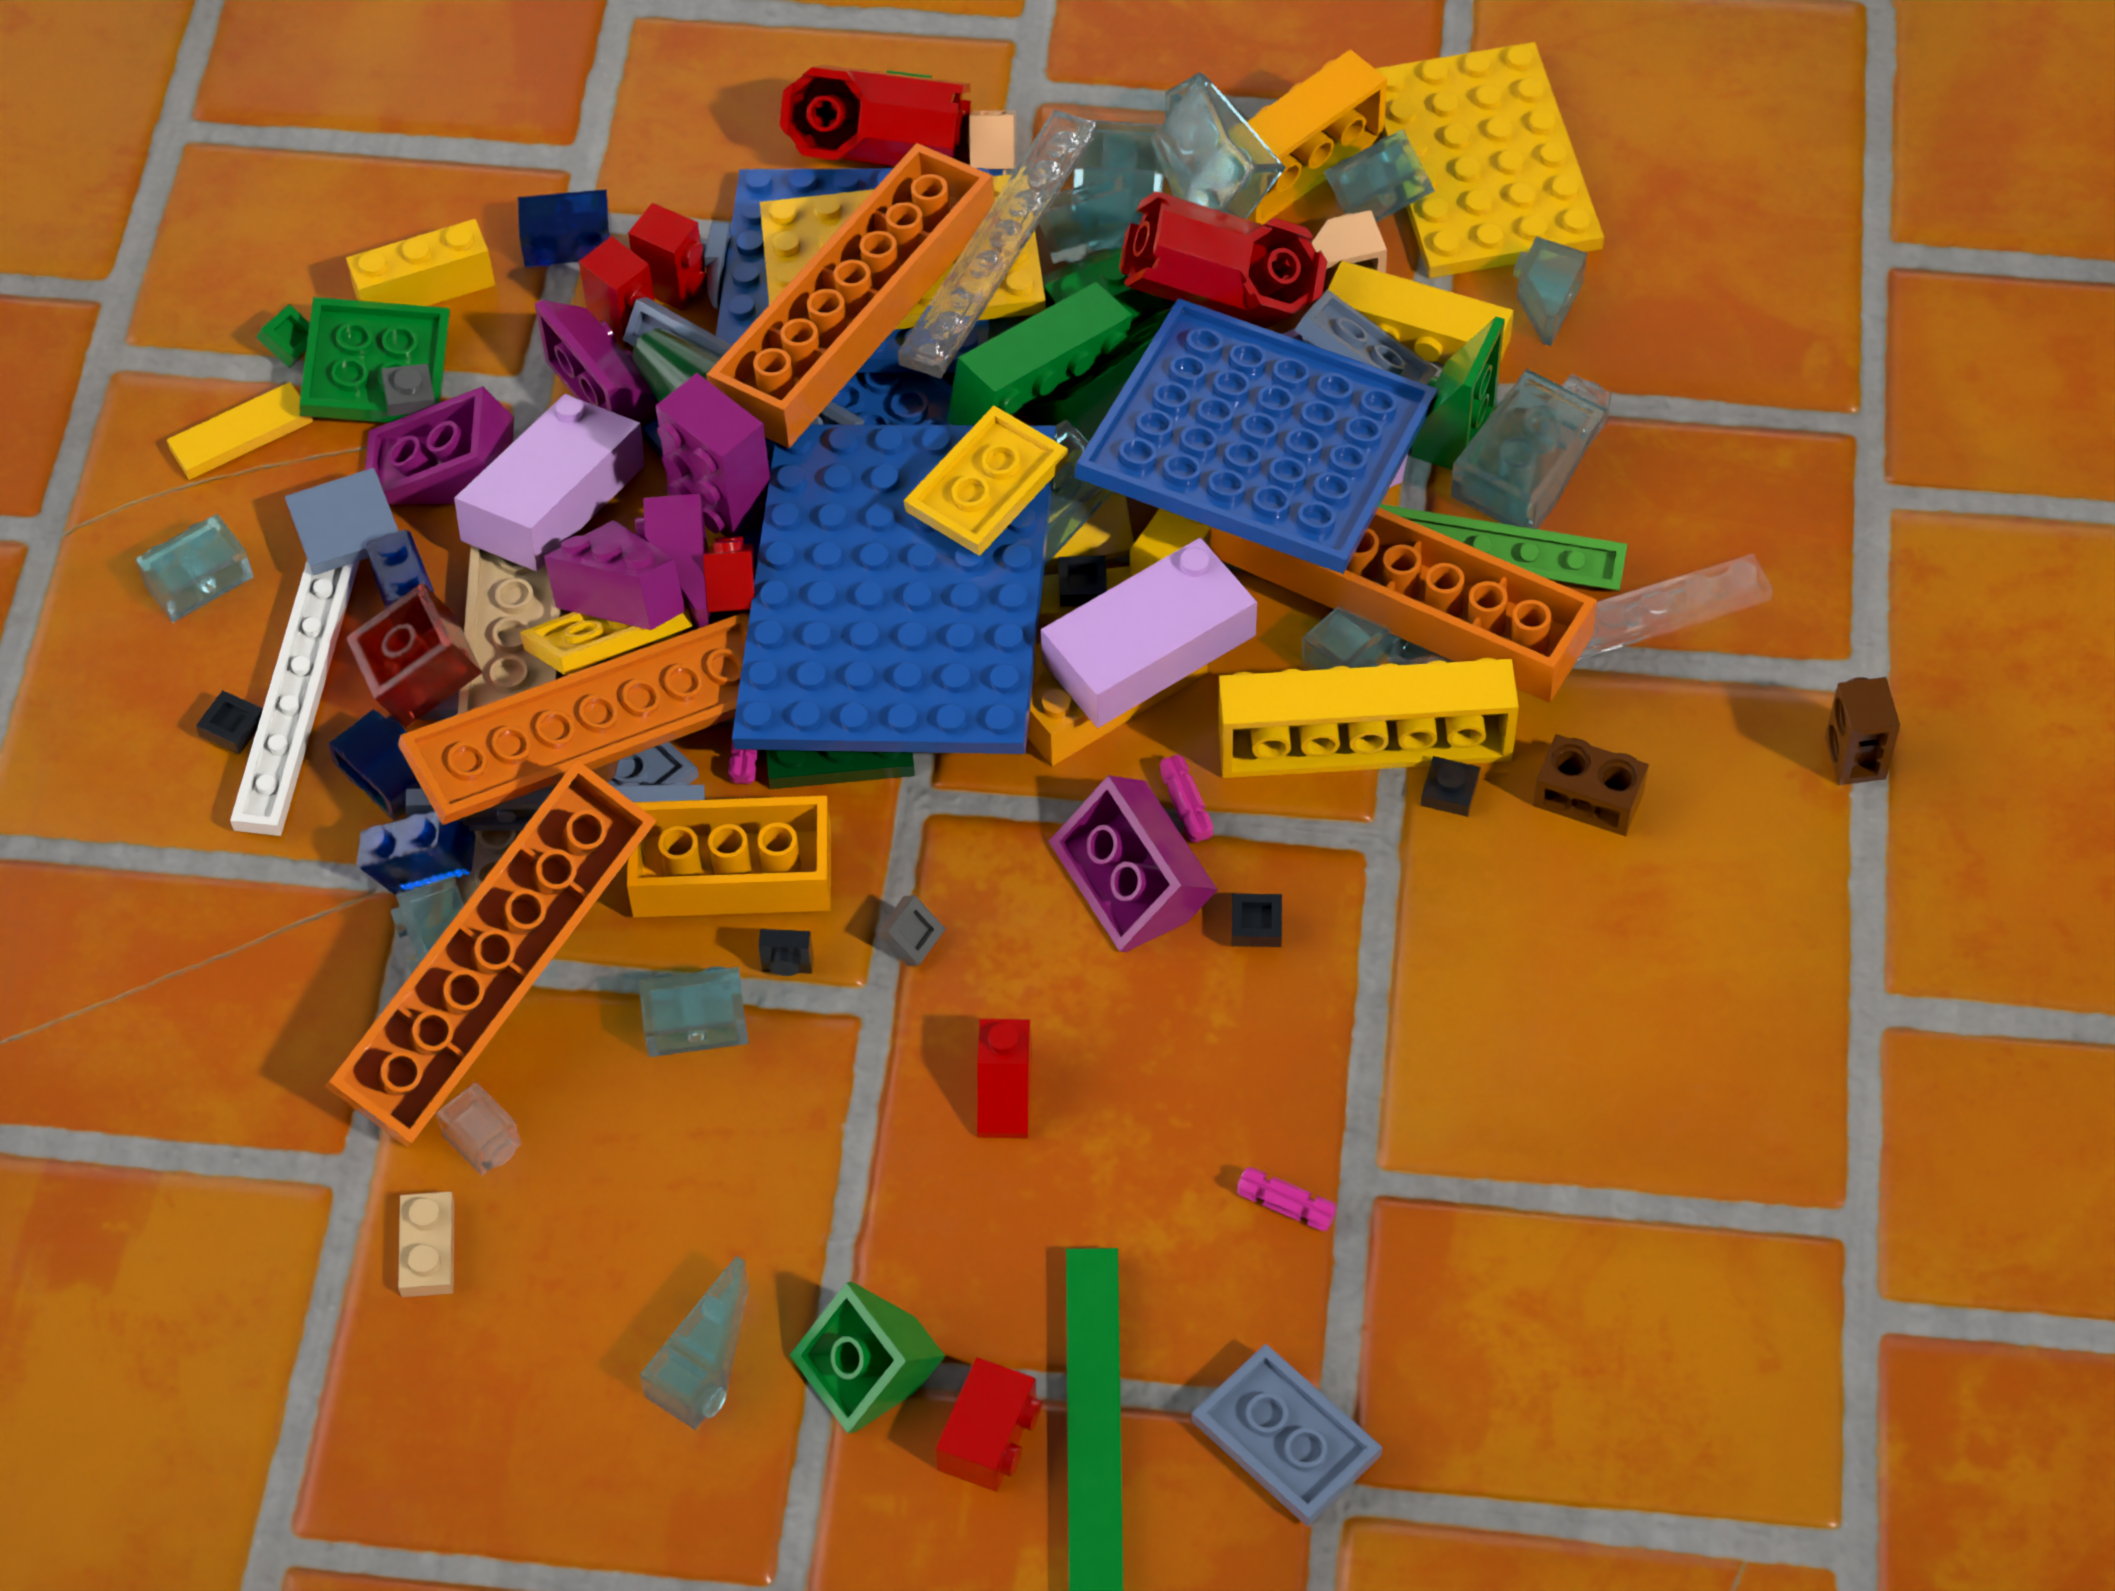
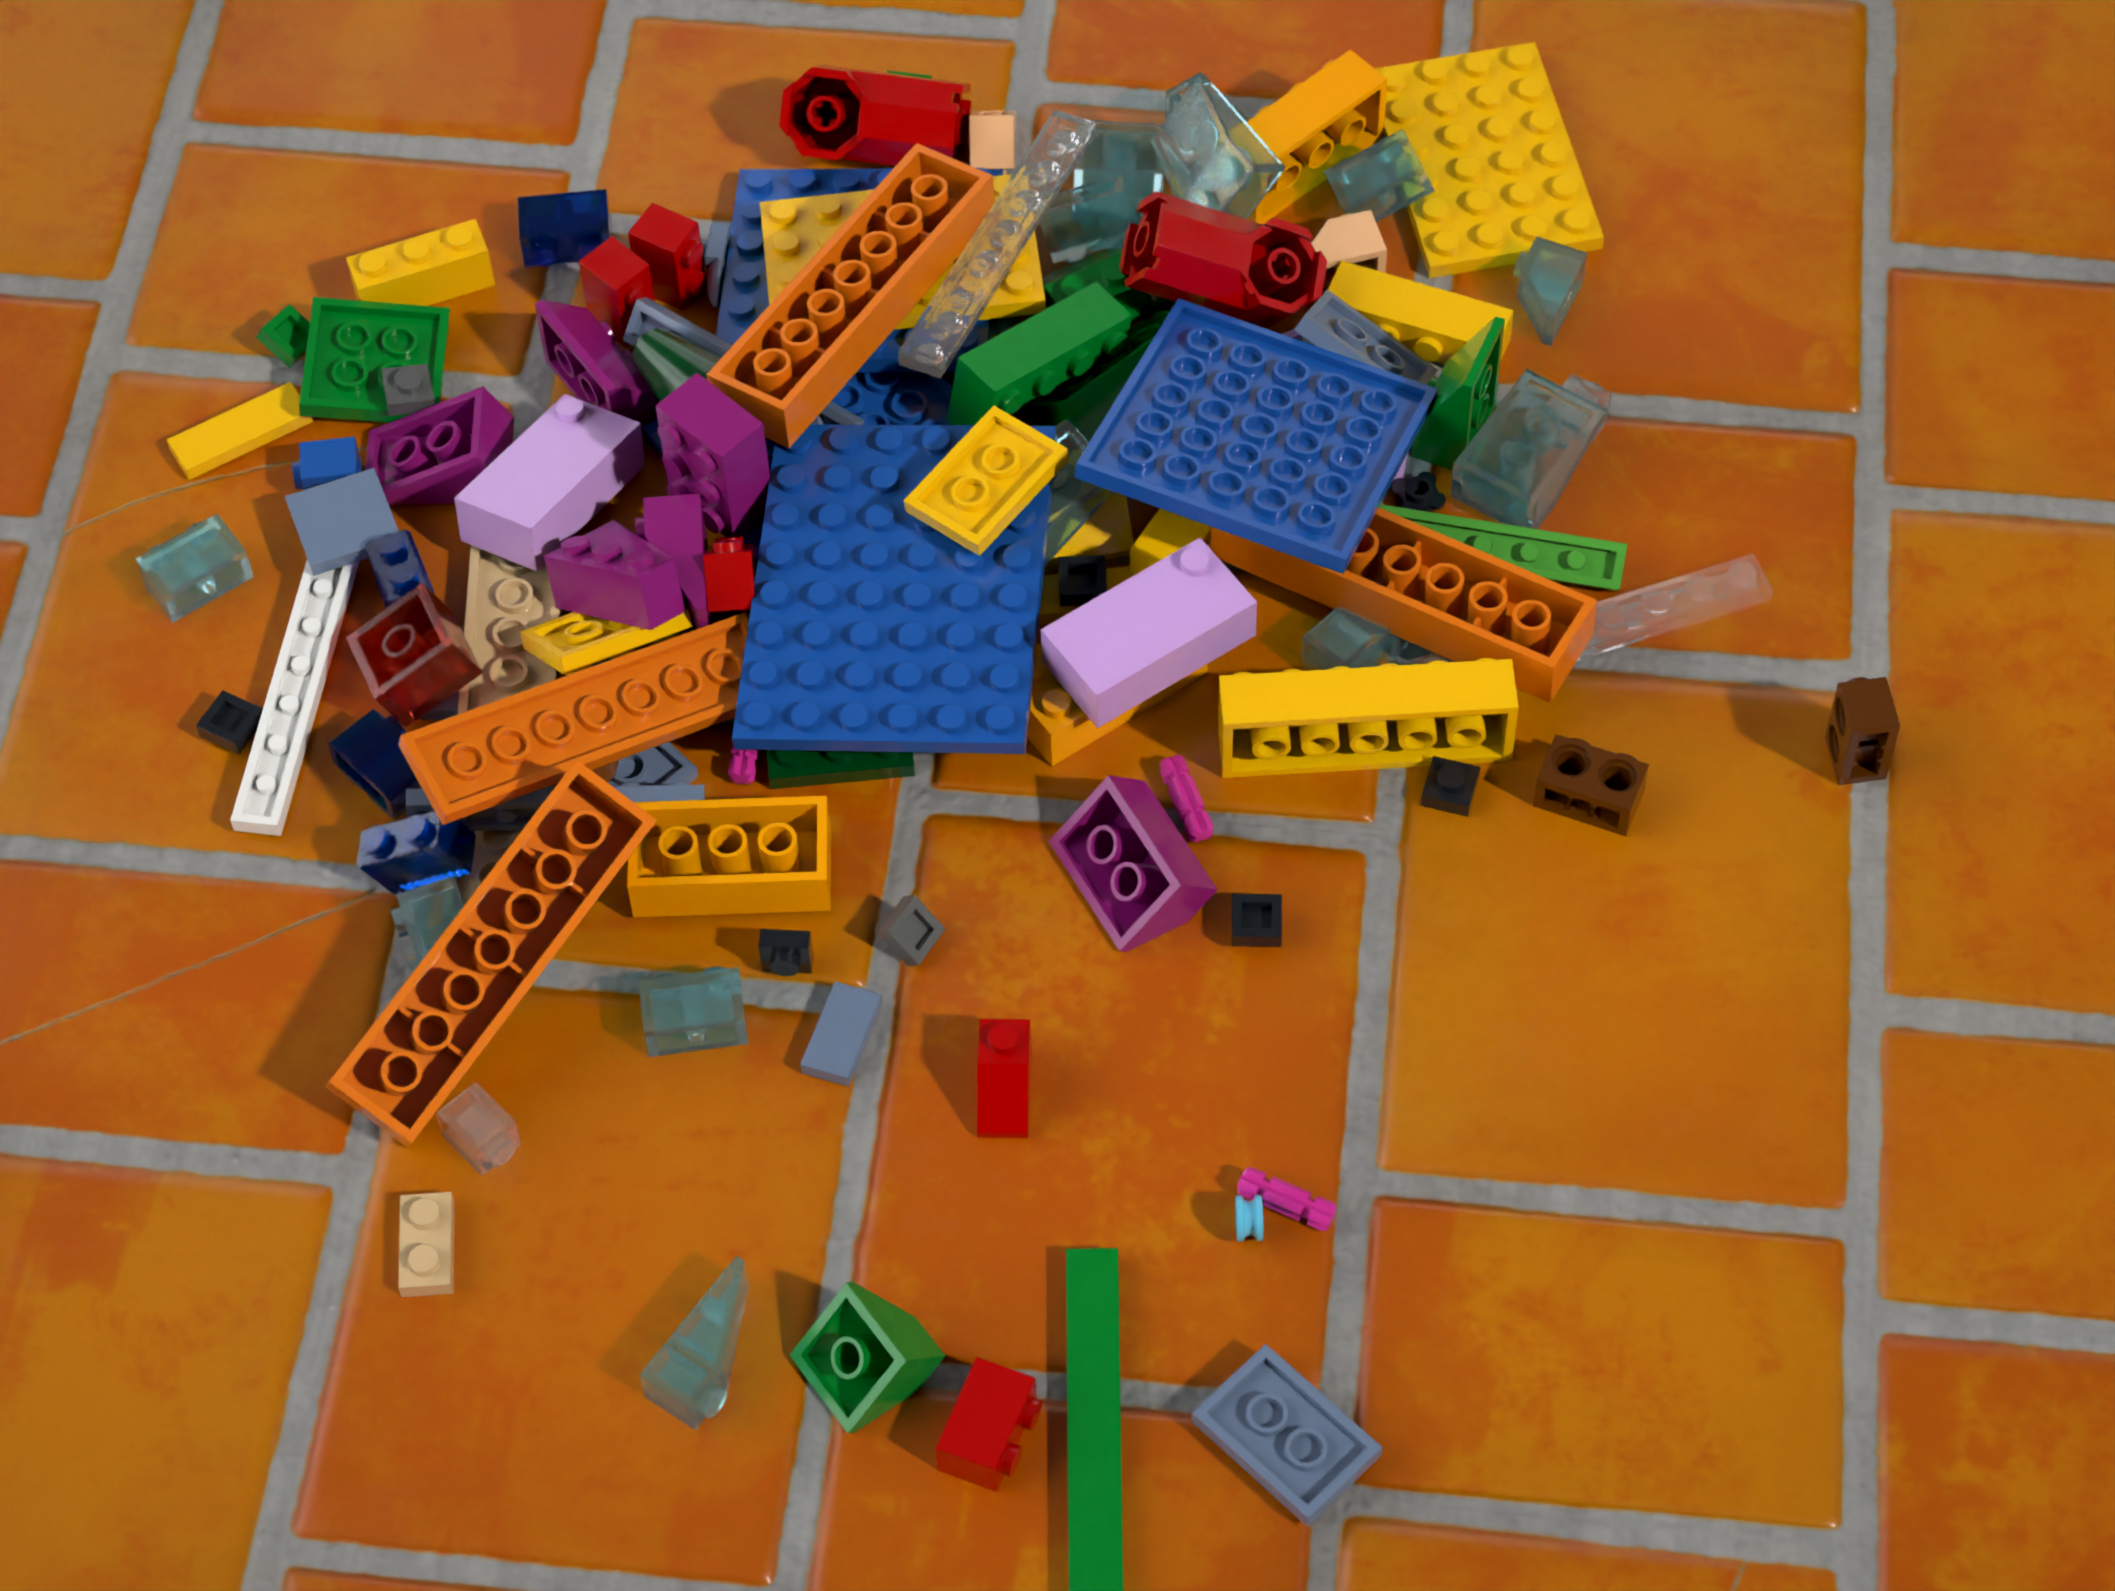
(326, 461): none -> blue brick
(841, 1033): none -> sand blue tile
(1249, 1218): none -> medium azure bush
(1423, 483): none -> black plate

